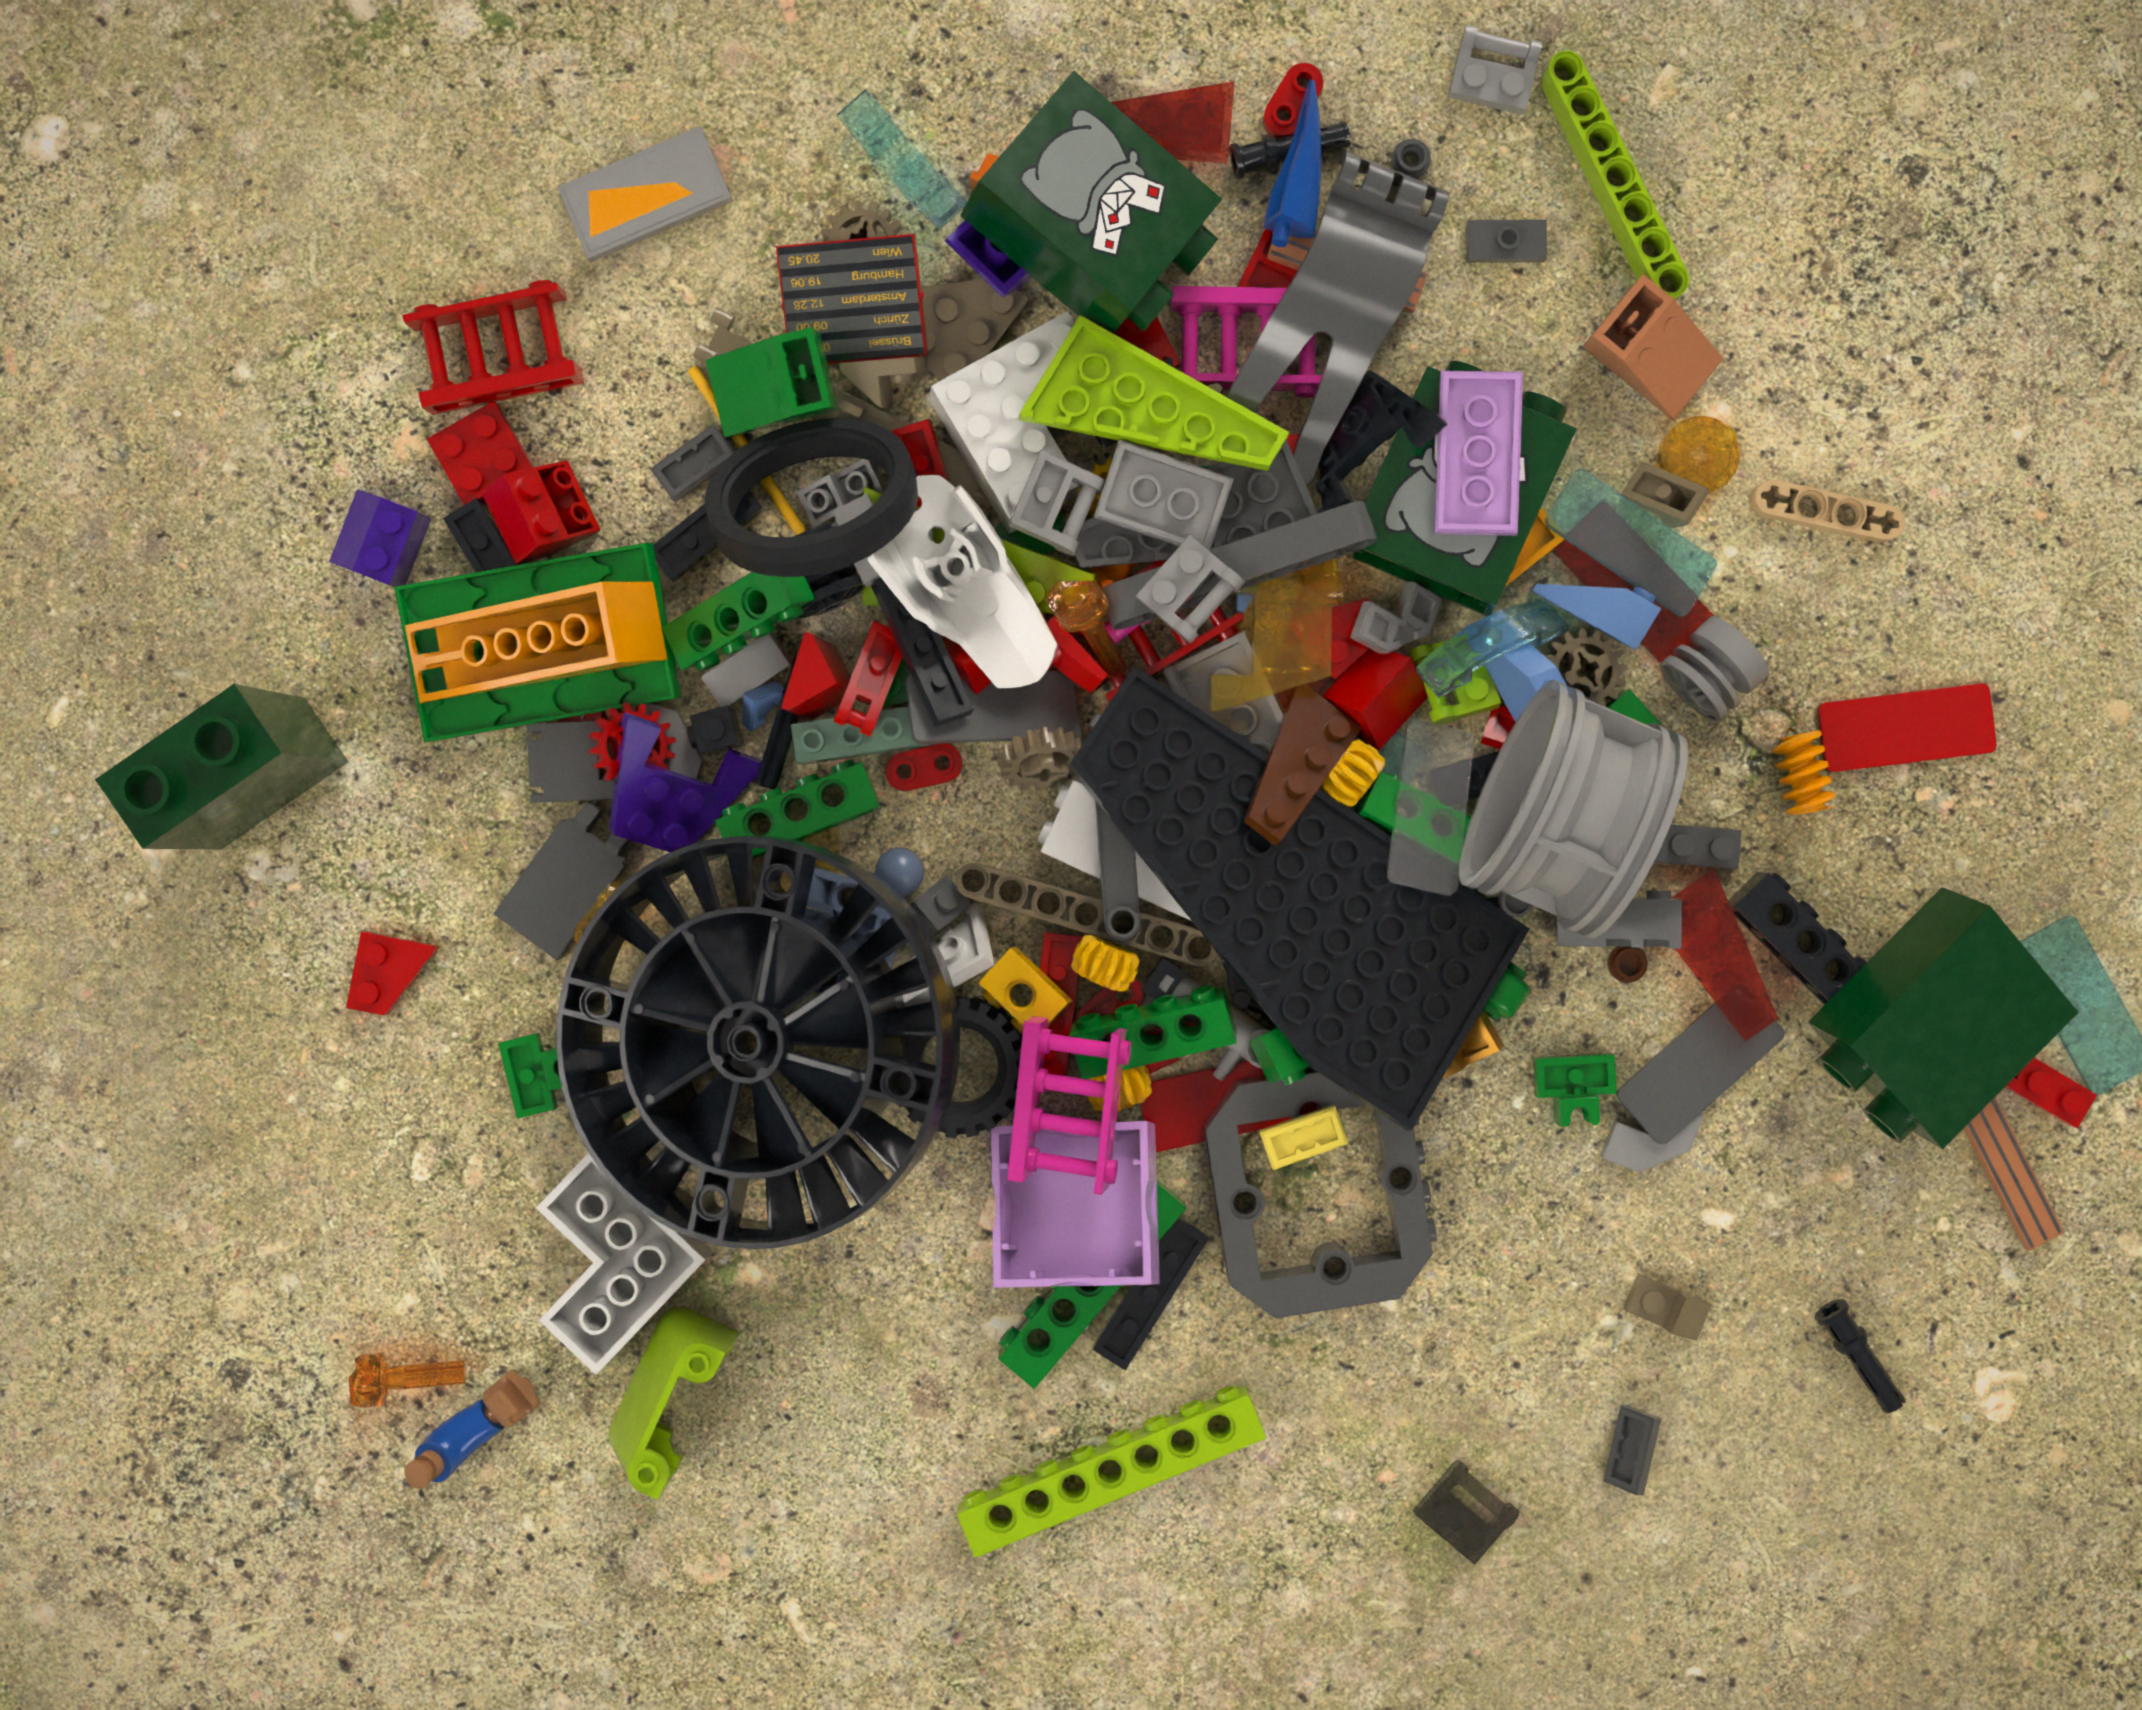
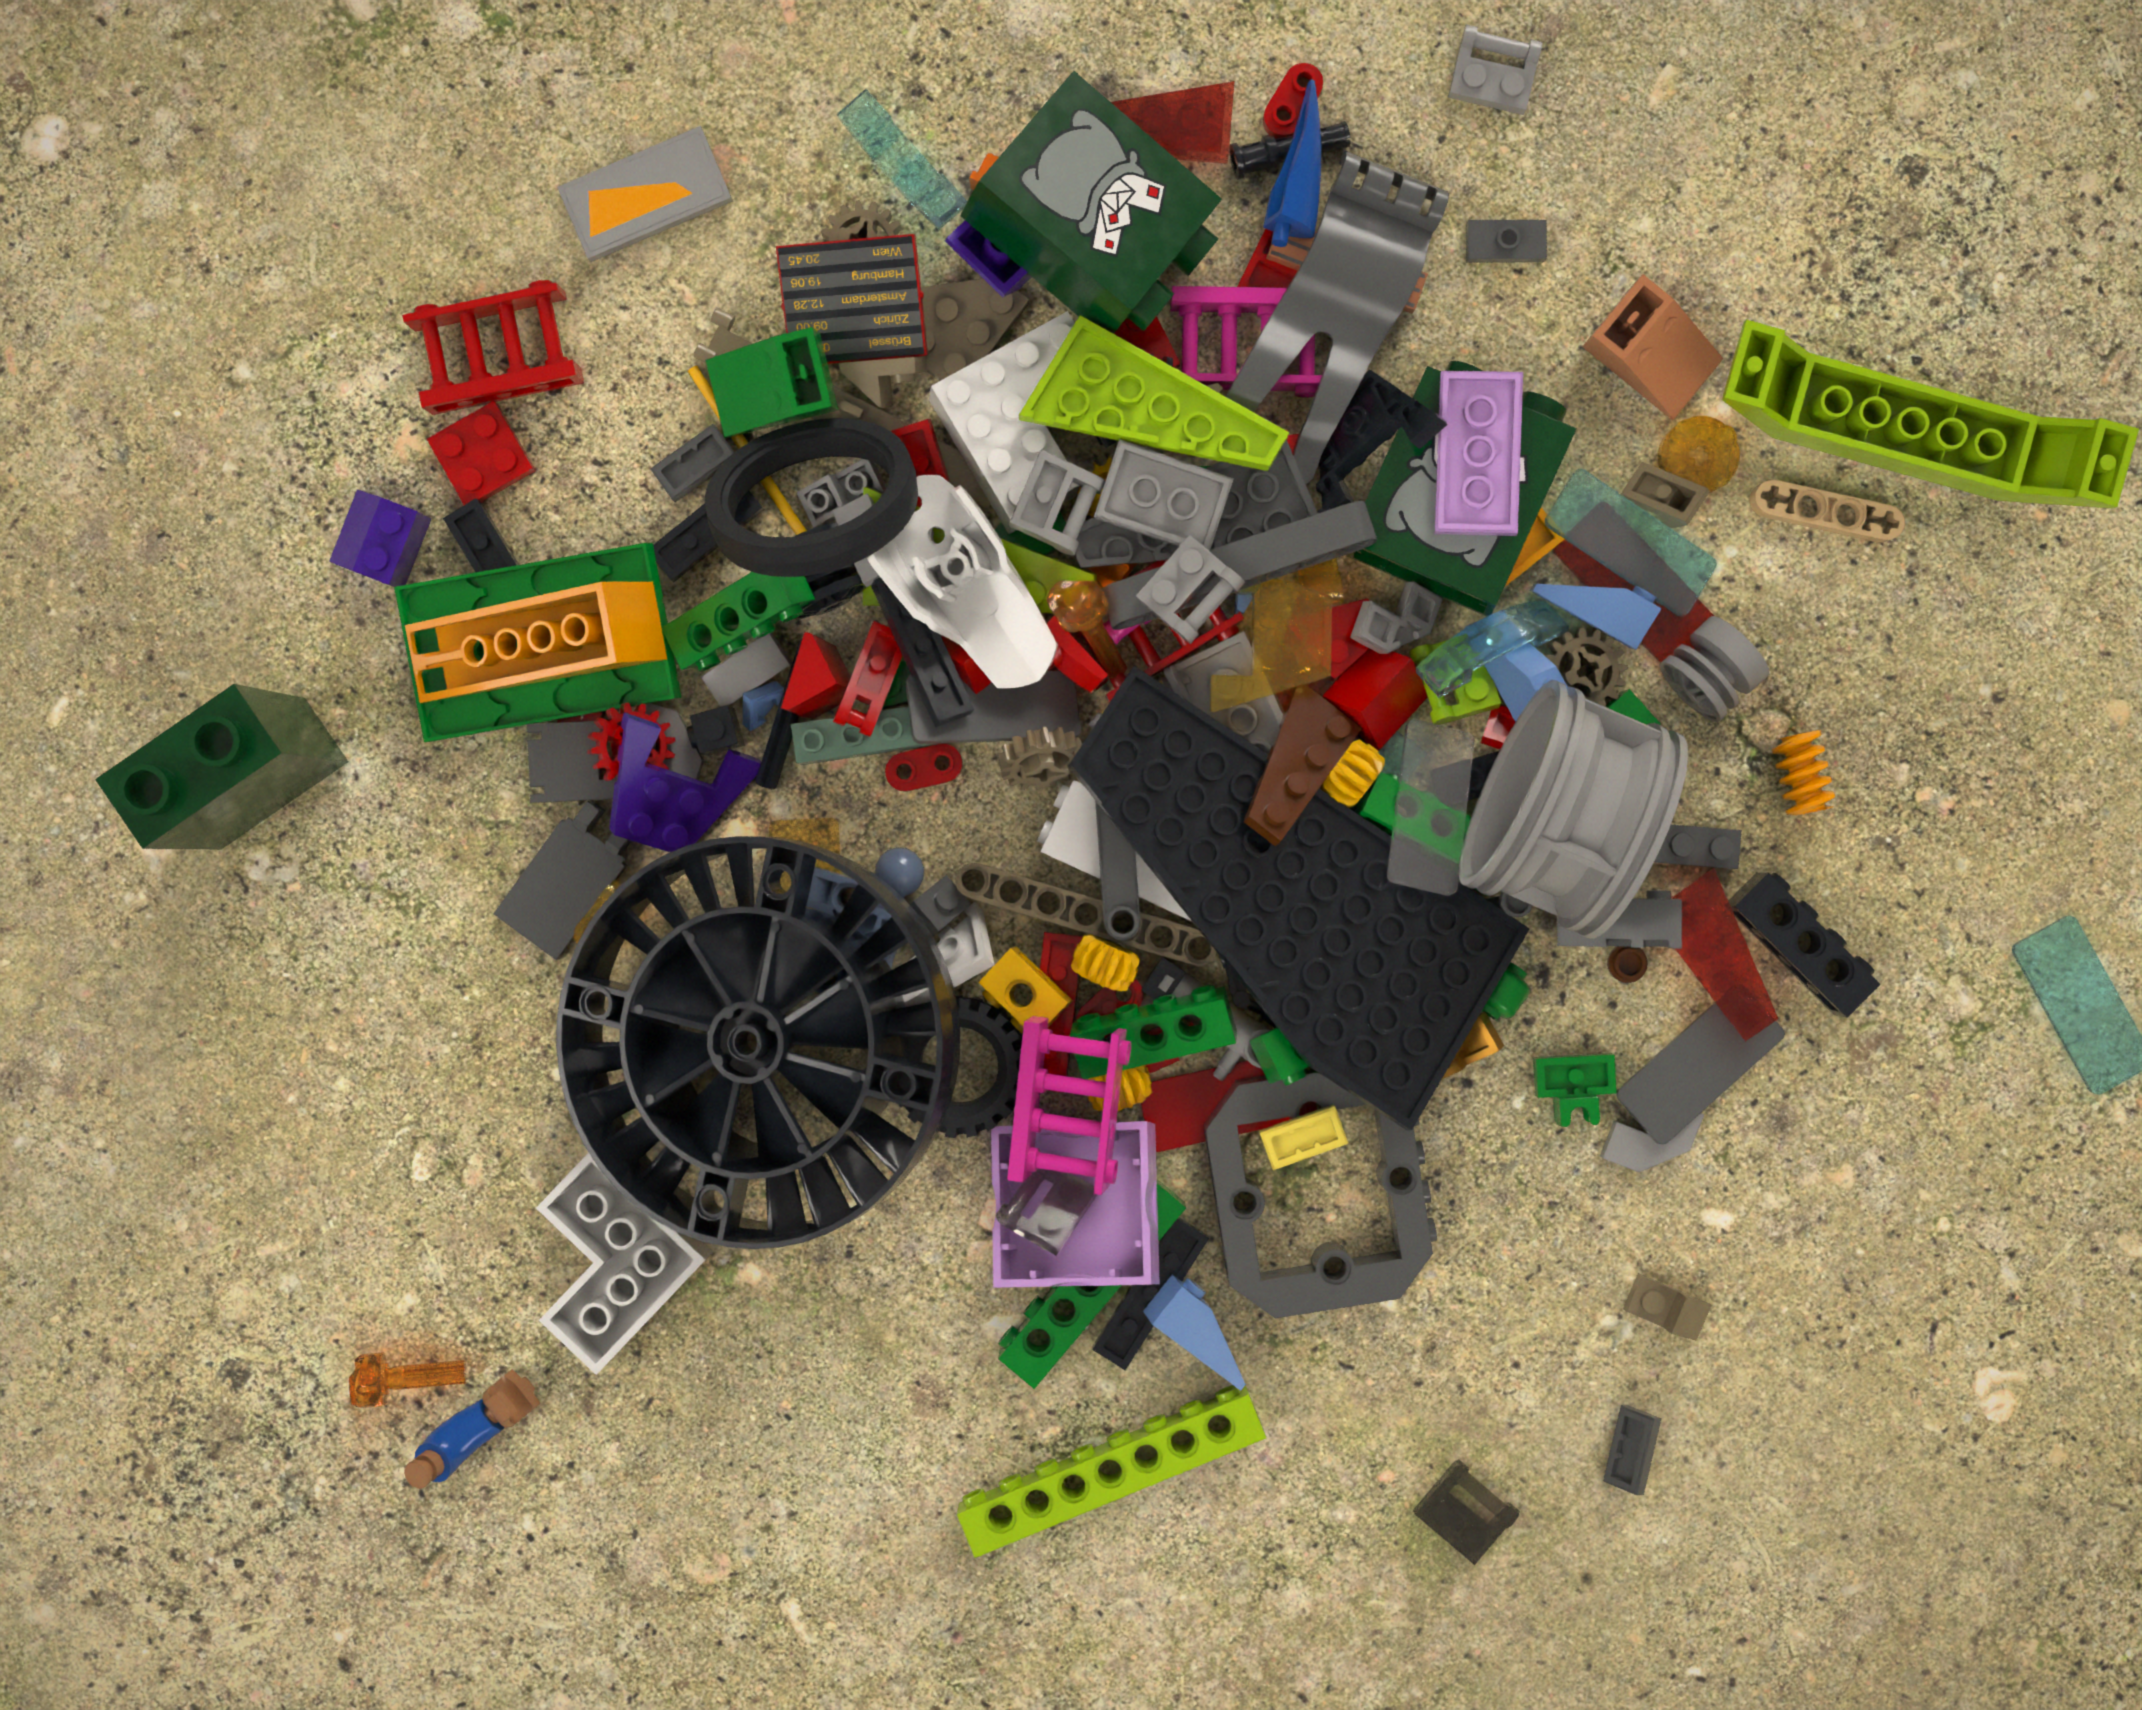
(385, 970): red wing -> none
(530, 1074): green plate -> none
(540, 511): red slope -> none
(683, 1347): lime windscreen -> none
(858, 801): green brick -> none
(1056, 1214): none -> clear smoke plate
(1190, 1322): none -> medium blue slope
(1418, 150): dark grey plate -> none
(1615, 160): lime beam -> none
(1852, 1342): black pin -> none
(1907, 727): red piece -> none
(1924, 428): none -> lime slope
(1940, 1019): dark green brick -> none
(2012, 1177): nougat tile -> none
(2052, 1092): red plate -> none

